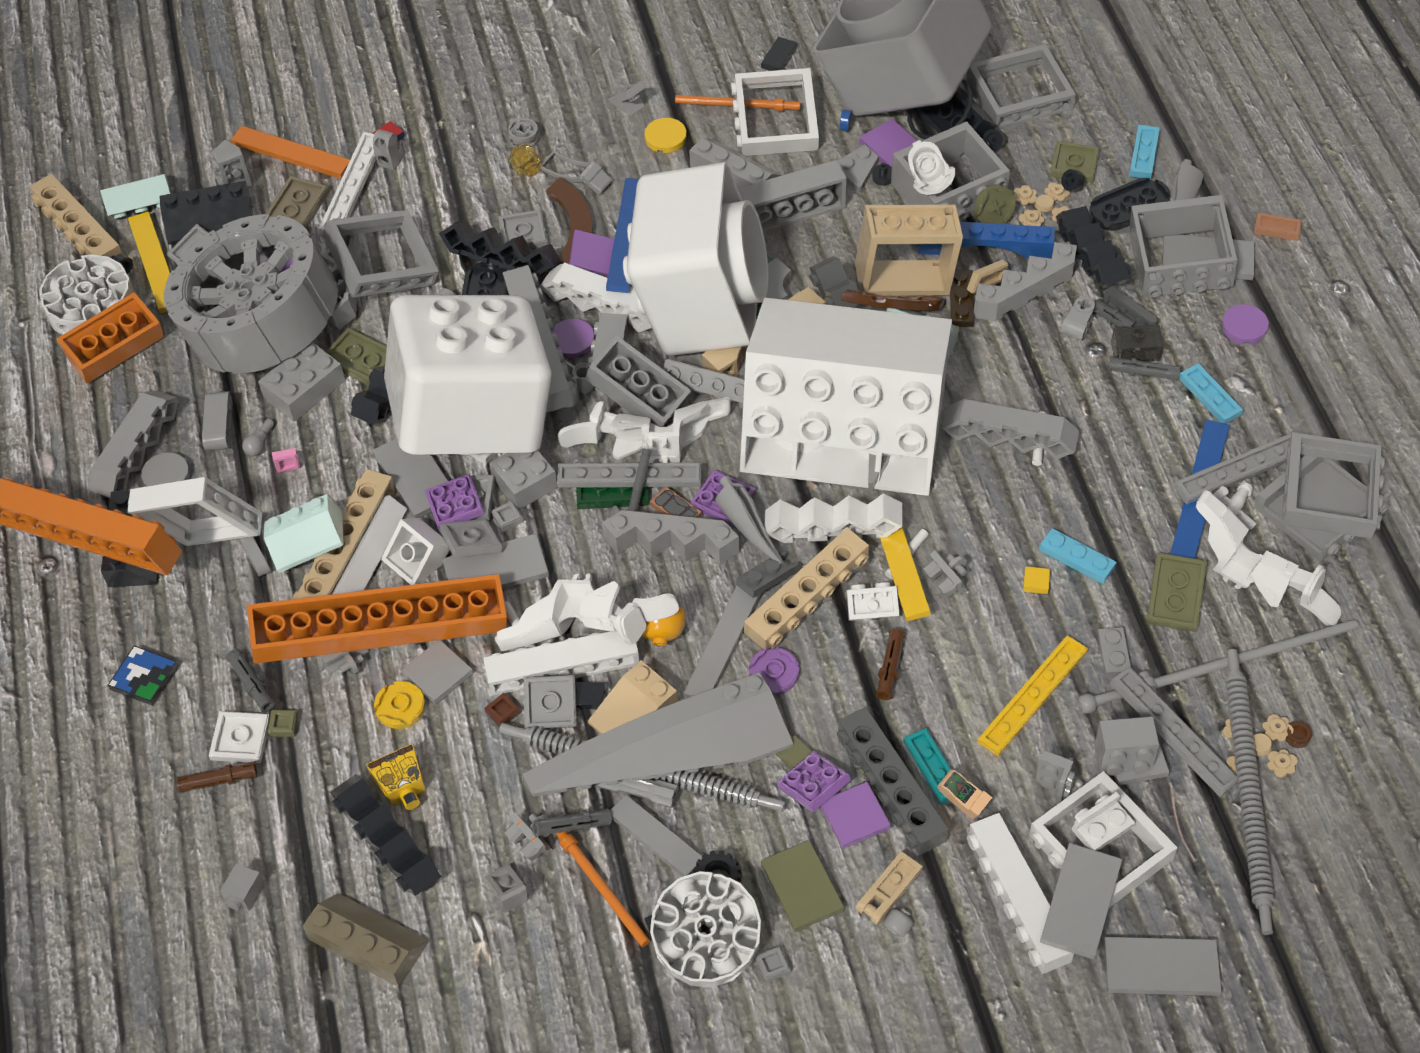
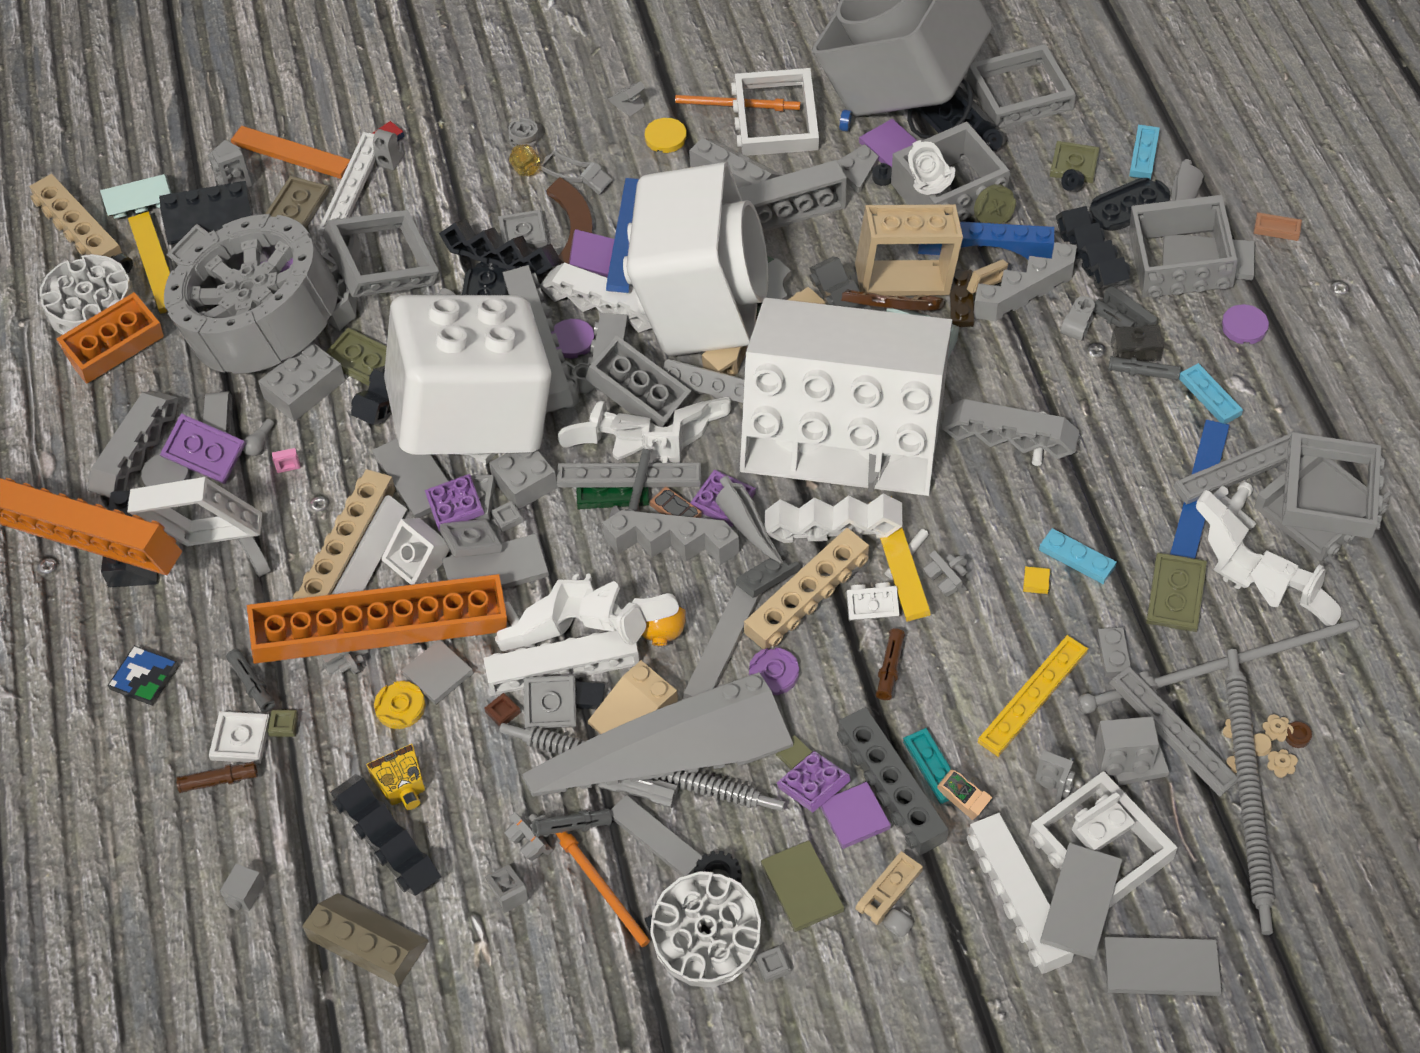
(202, 448): none -> medium lavender tile
(304, 532): light aqua slope -> none
(779, 54): black tile -> none
(1042, 203): tan plant -> none

